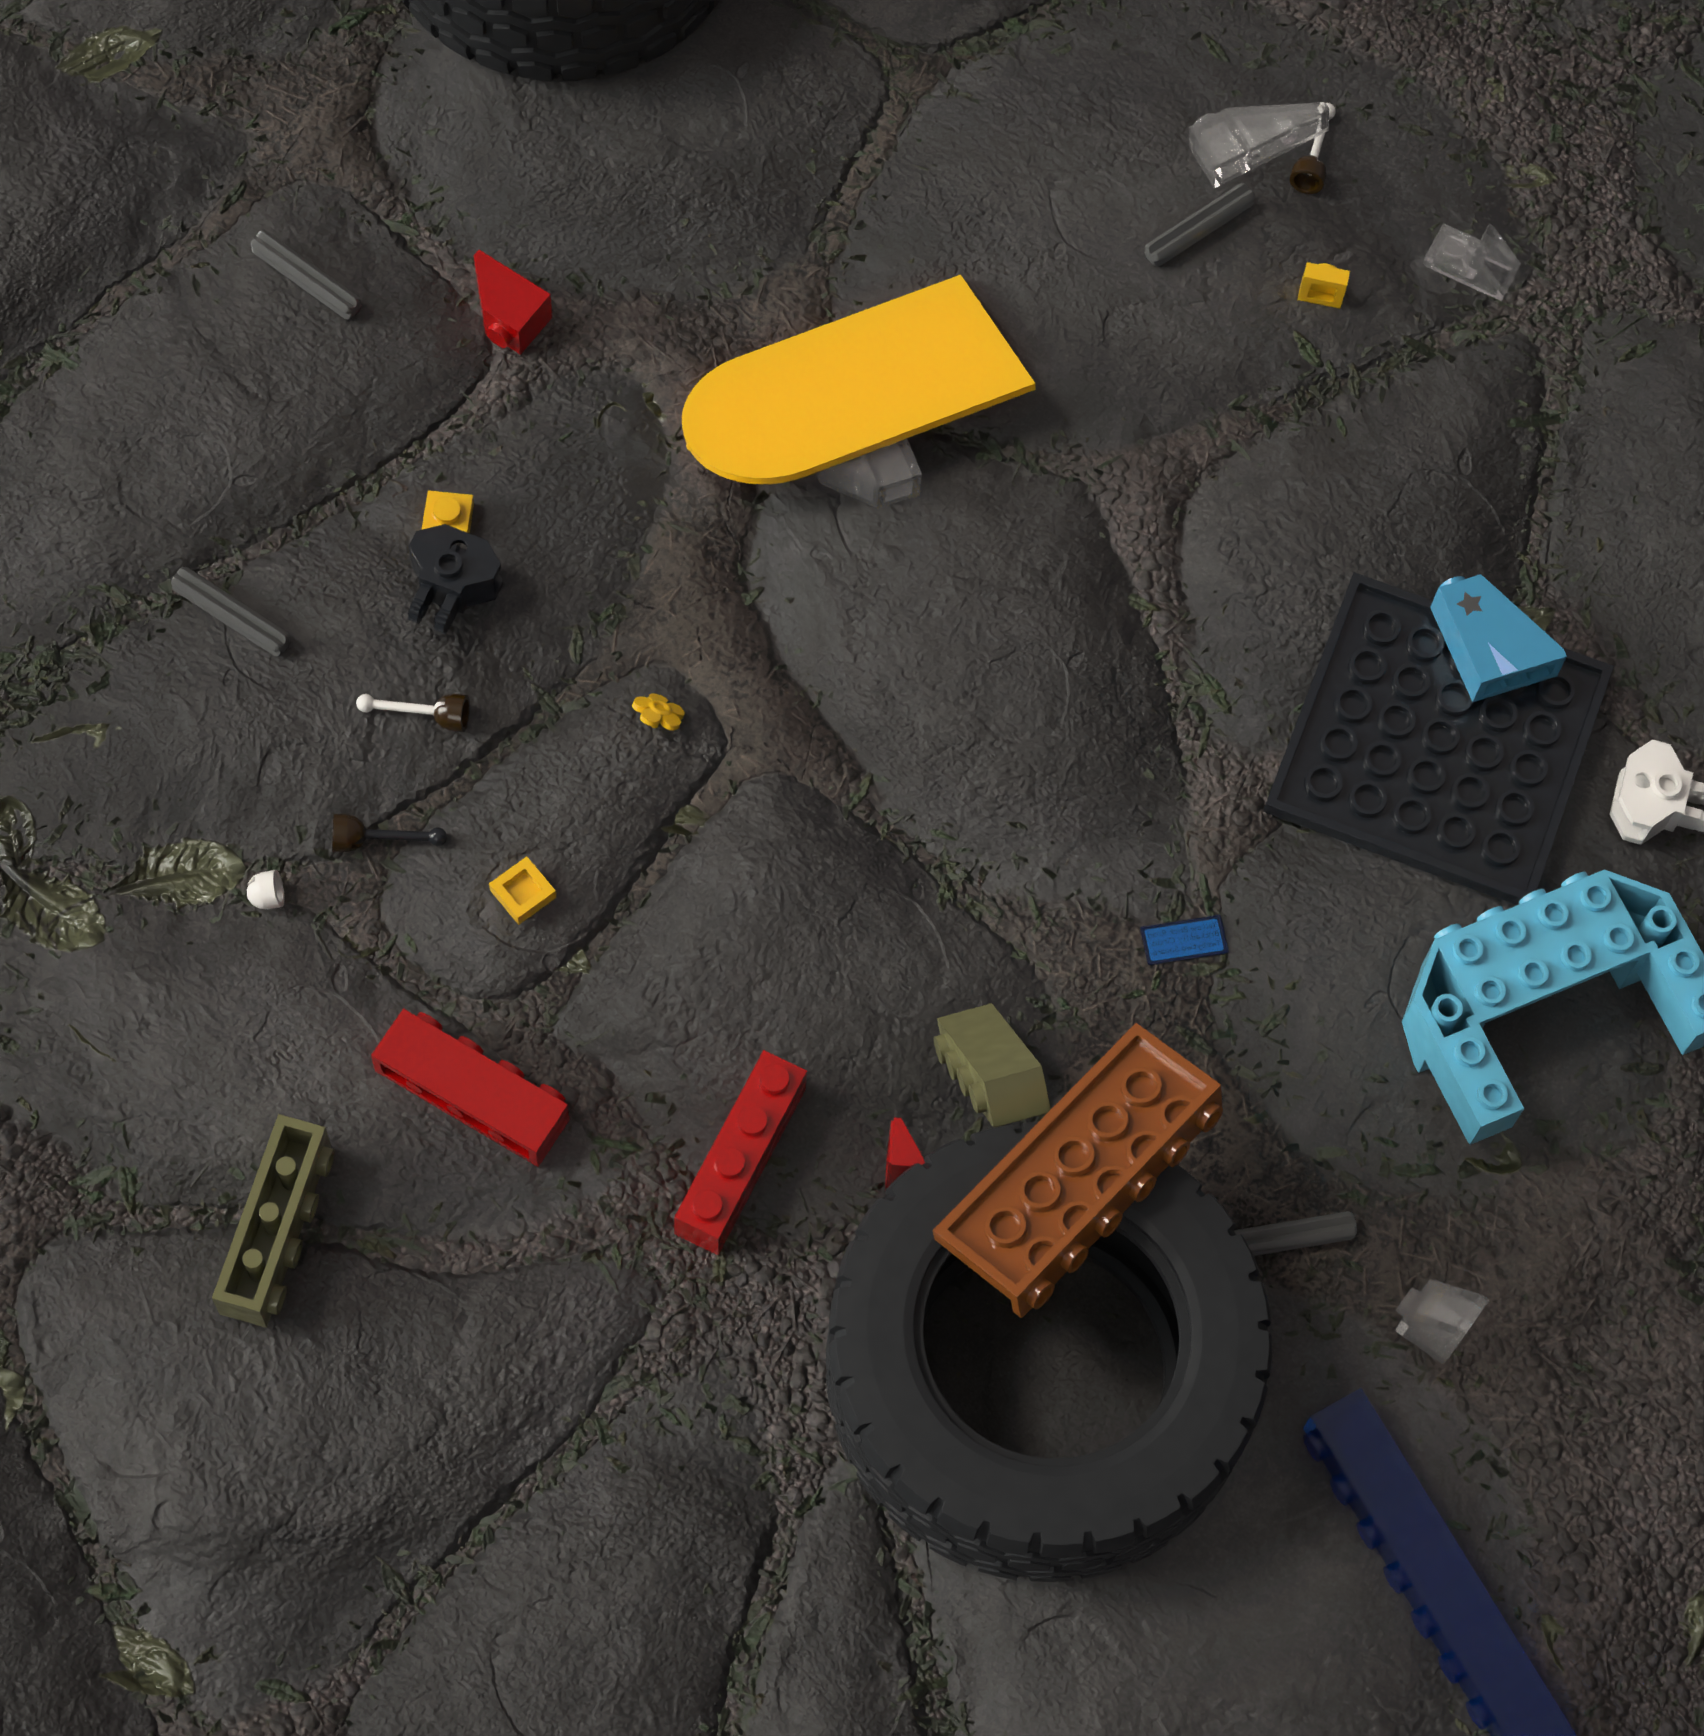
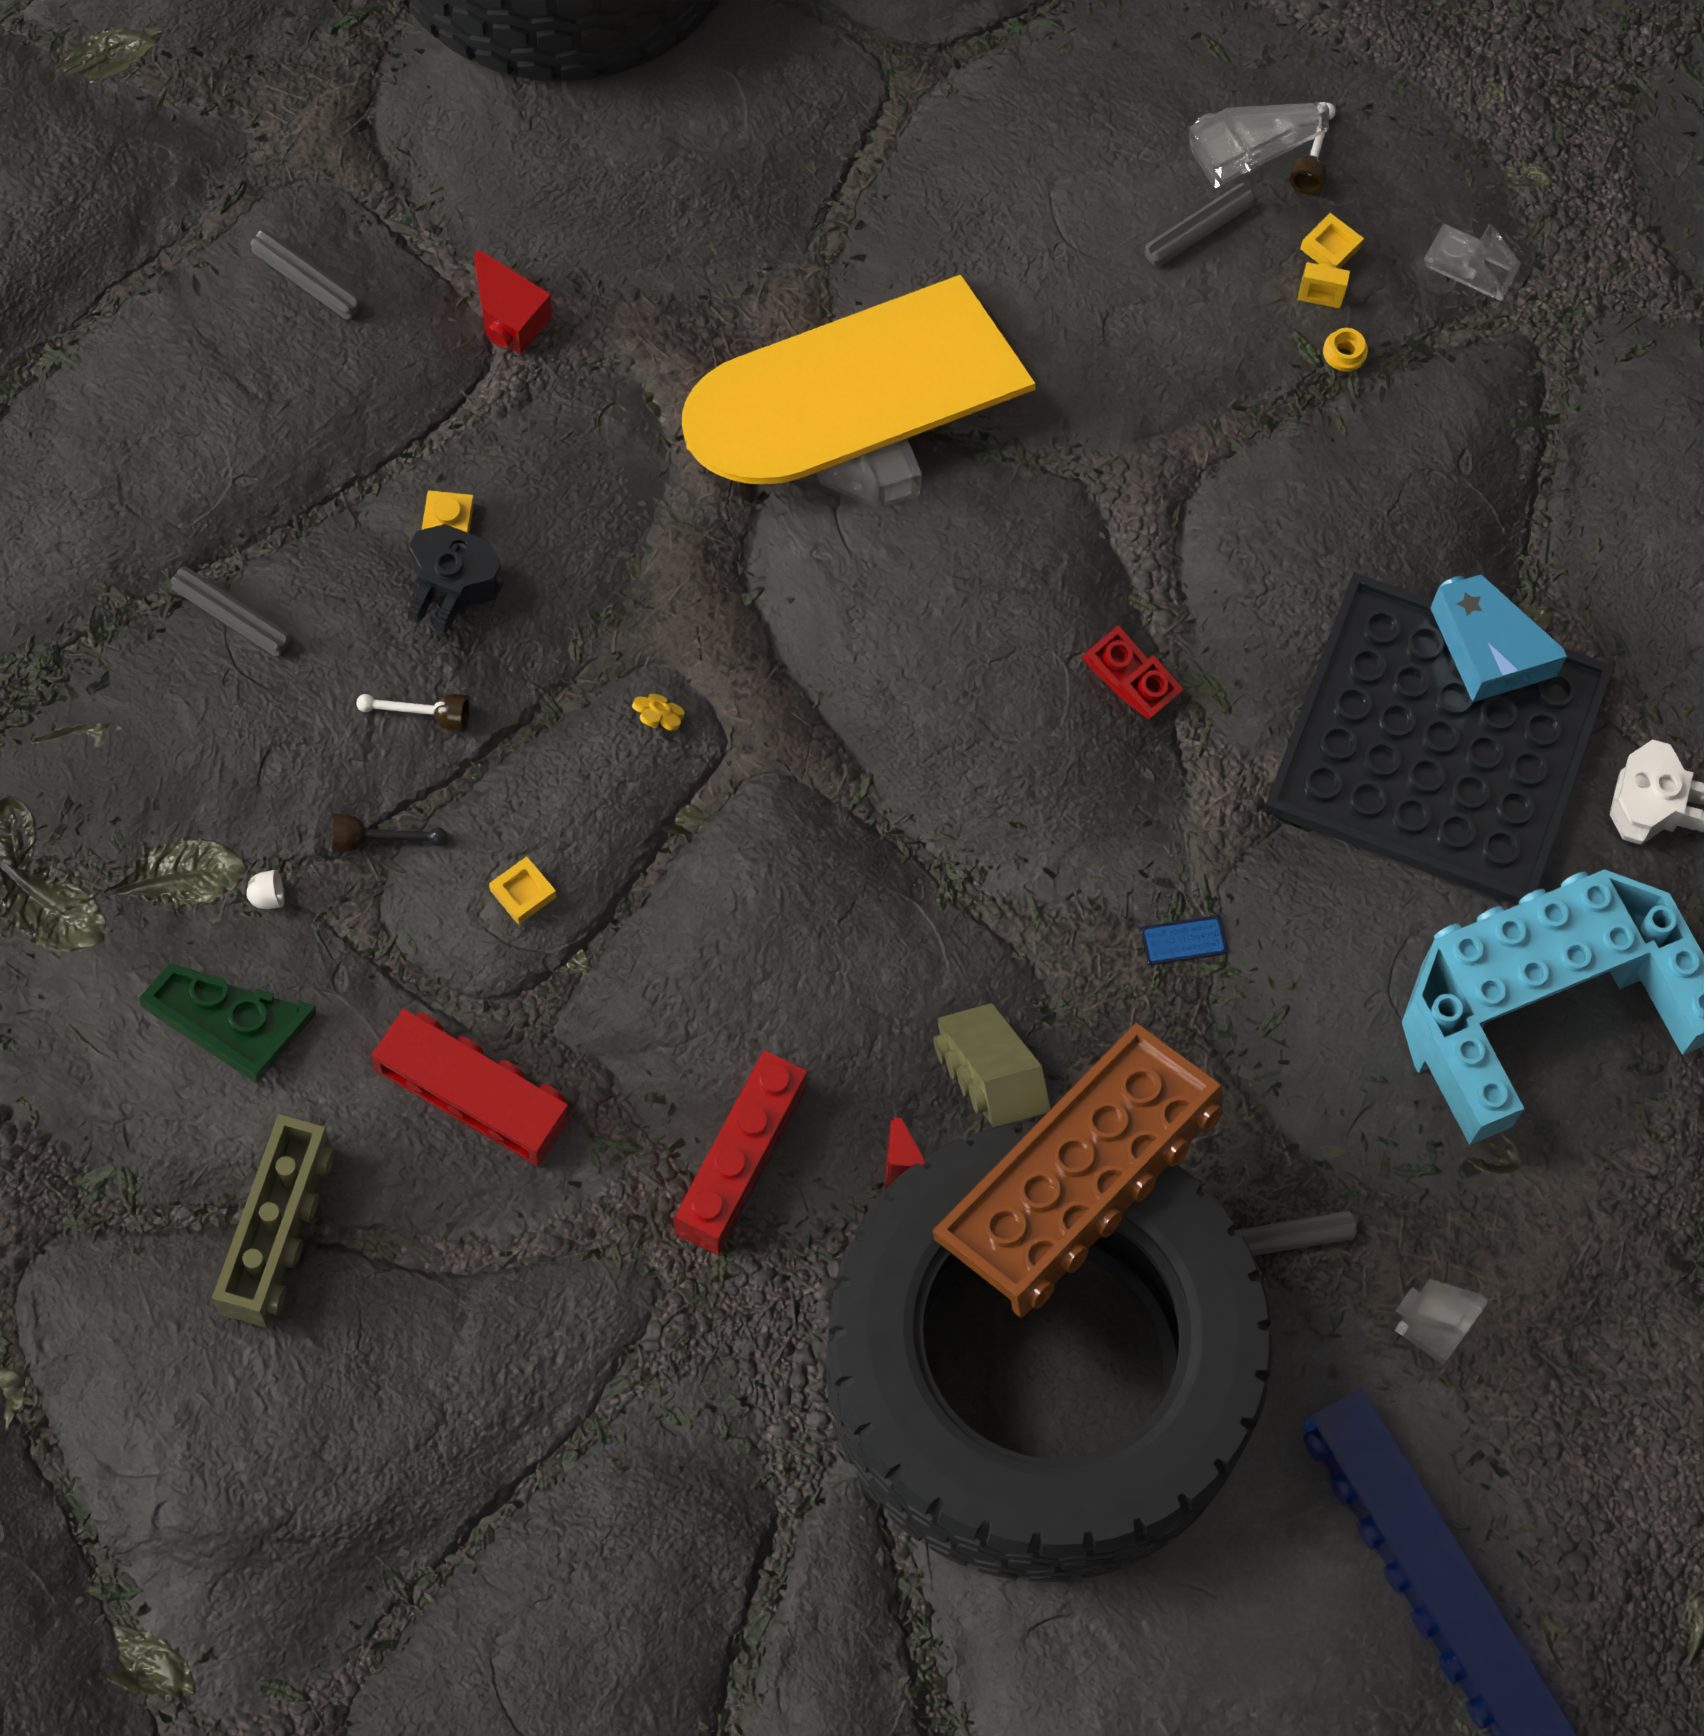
(228, 1021): none -> dark green wing
(1130, 674): none -> red slope
(1332, 242): none -> yellow plate
(1345, 339): none -> yellow plate

